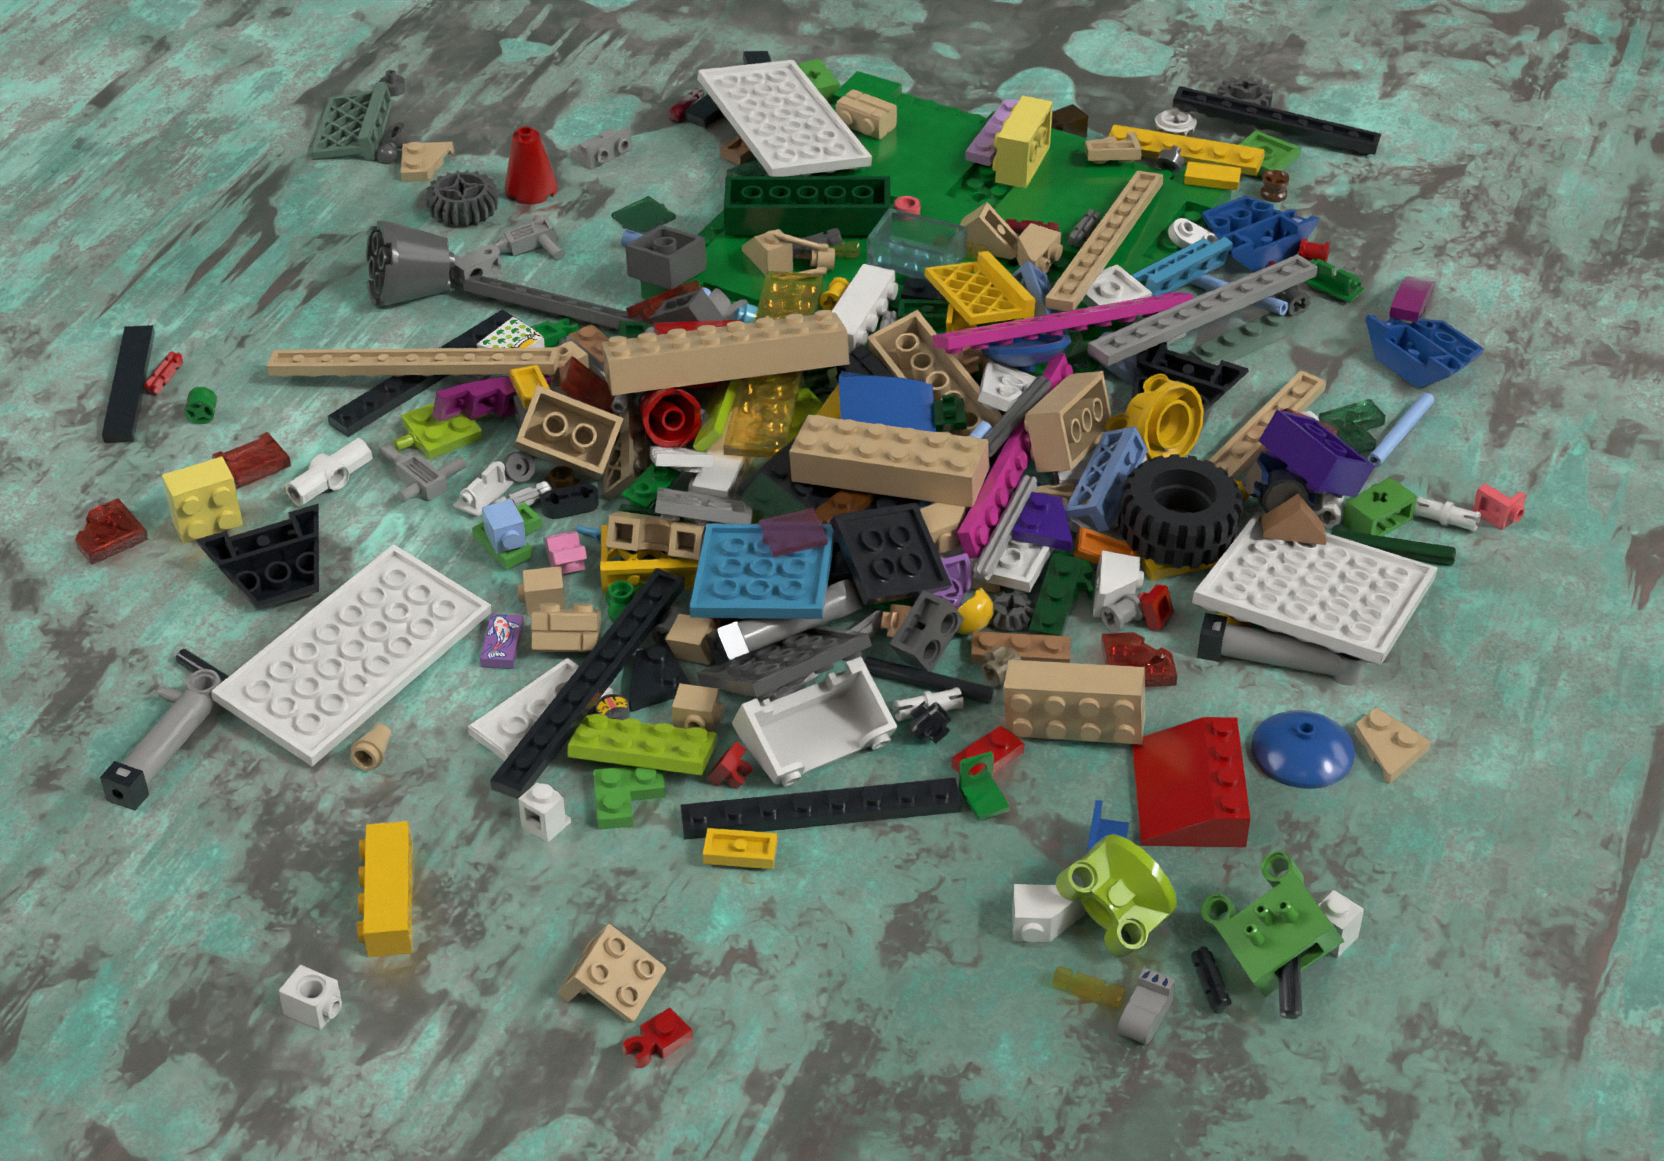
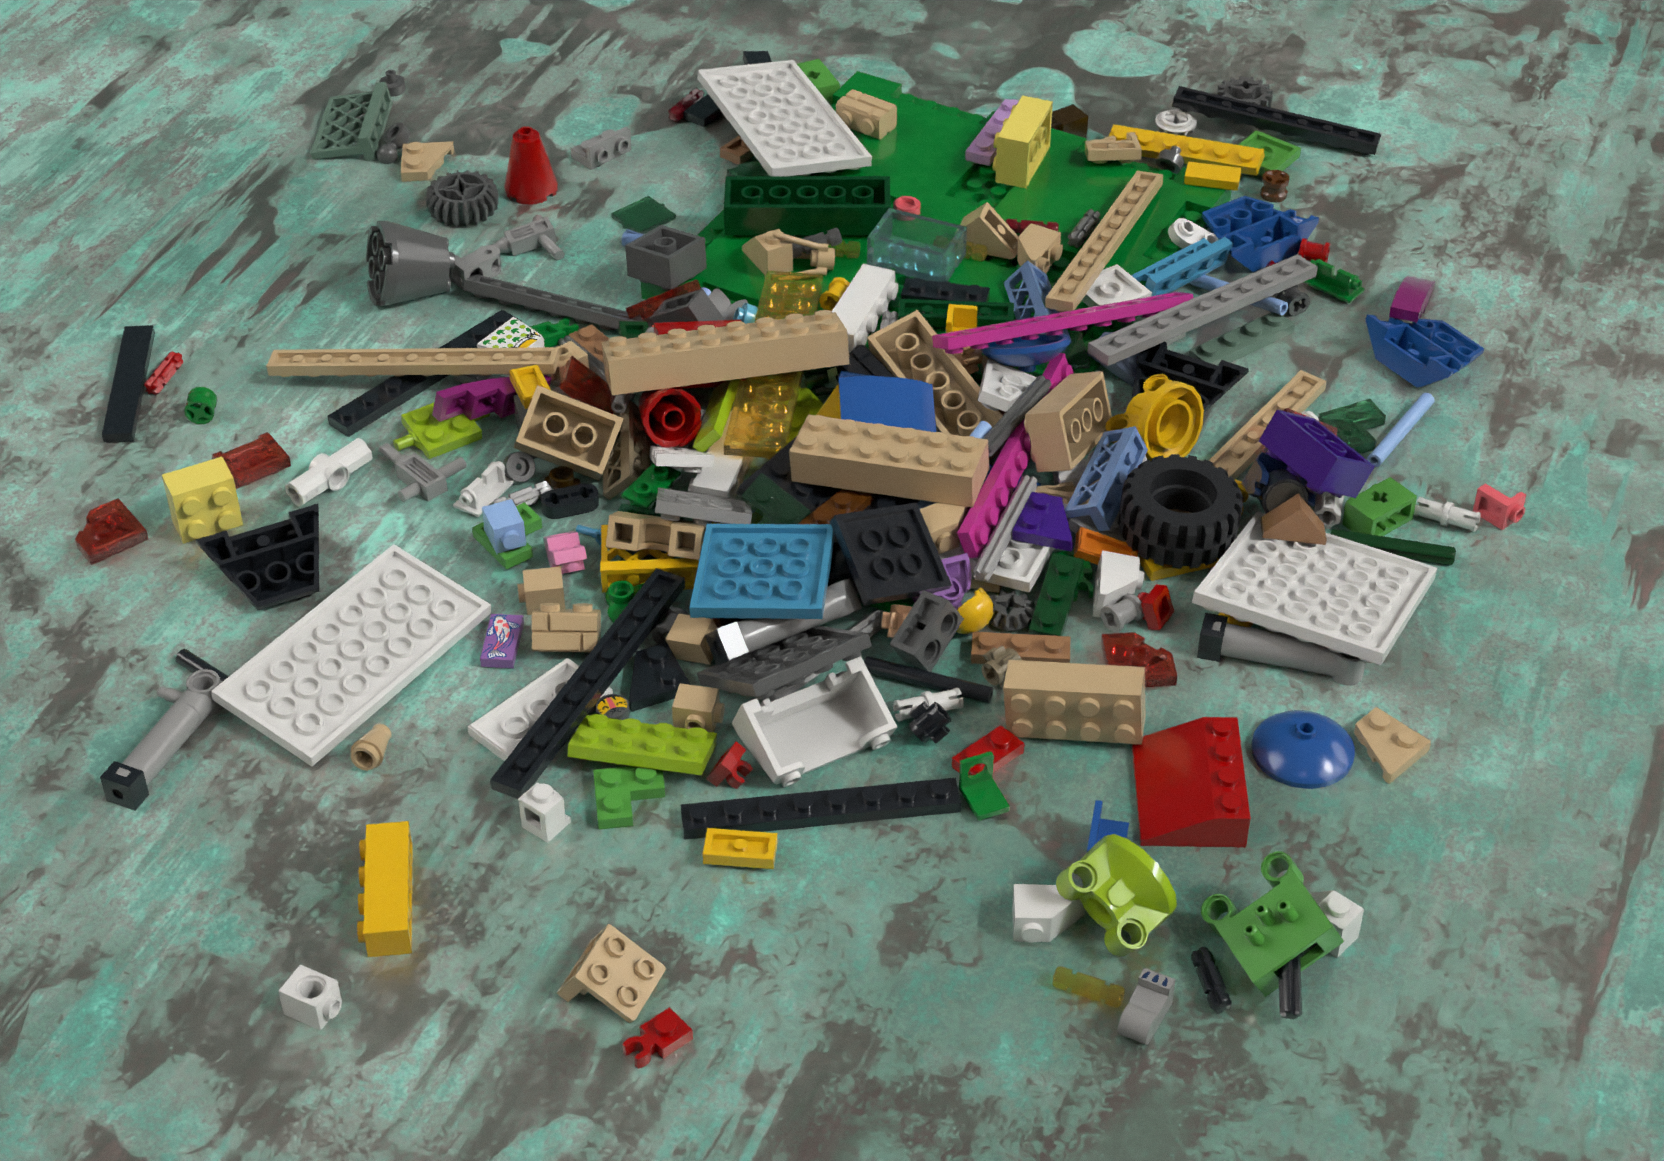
(793, 532): clear pink piece -> none
(950, 414): dark green tile -> none
(989, 280): yellow fence -> none

